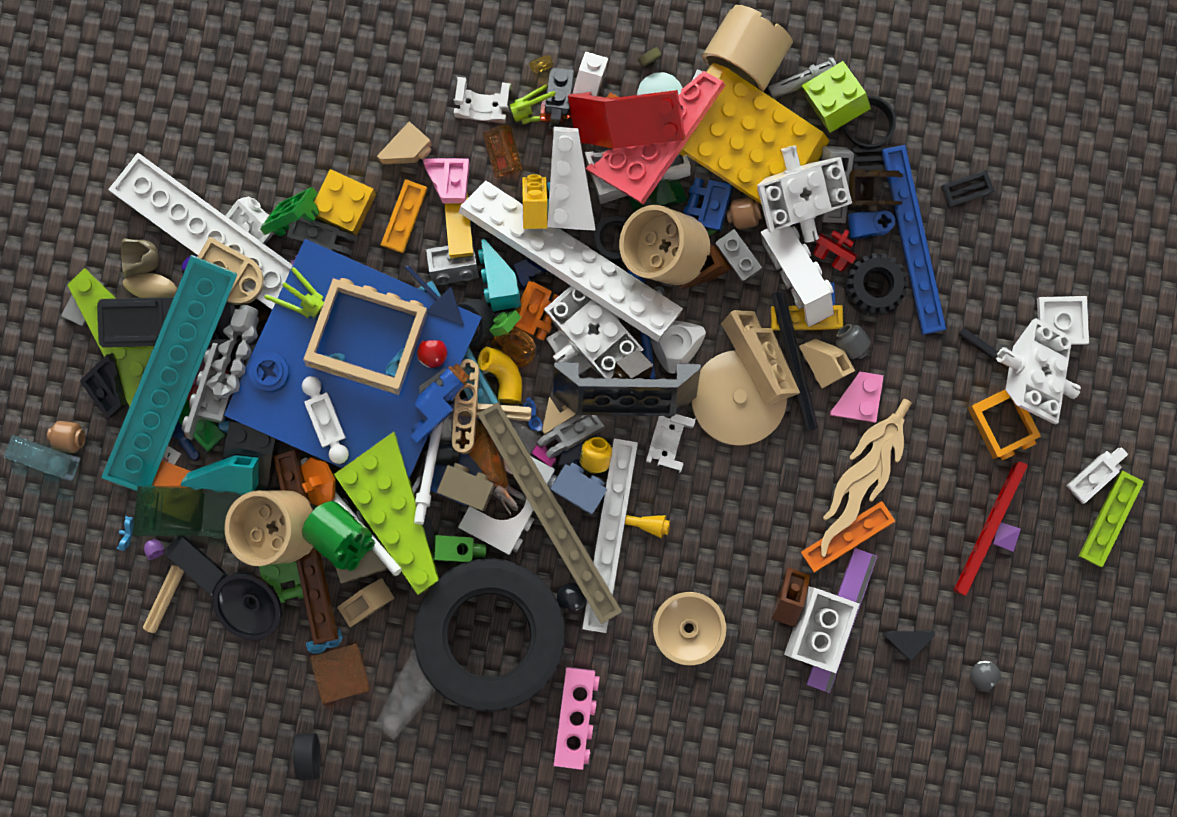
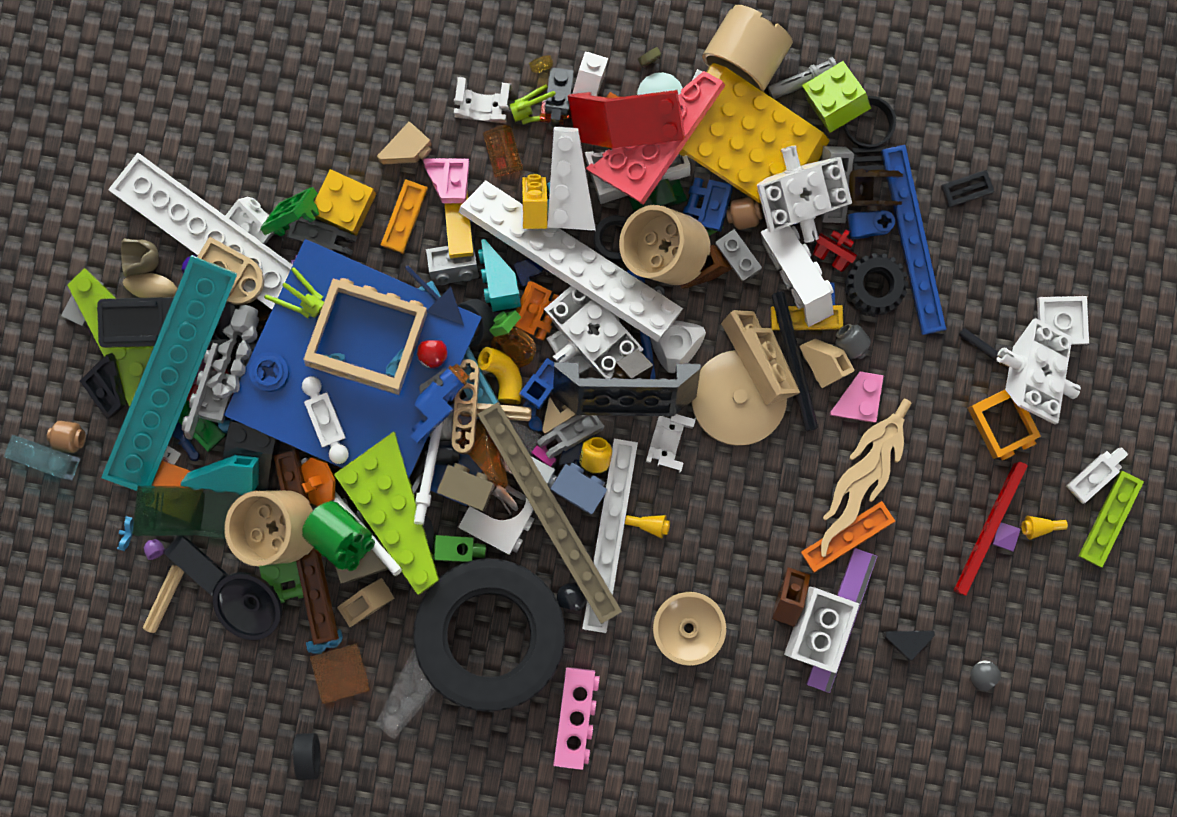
(540, 385): none -> blue brick
(1035, 527): none -> yellow cone

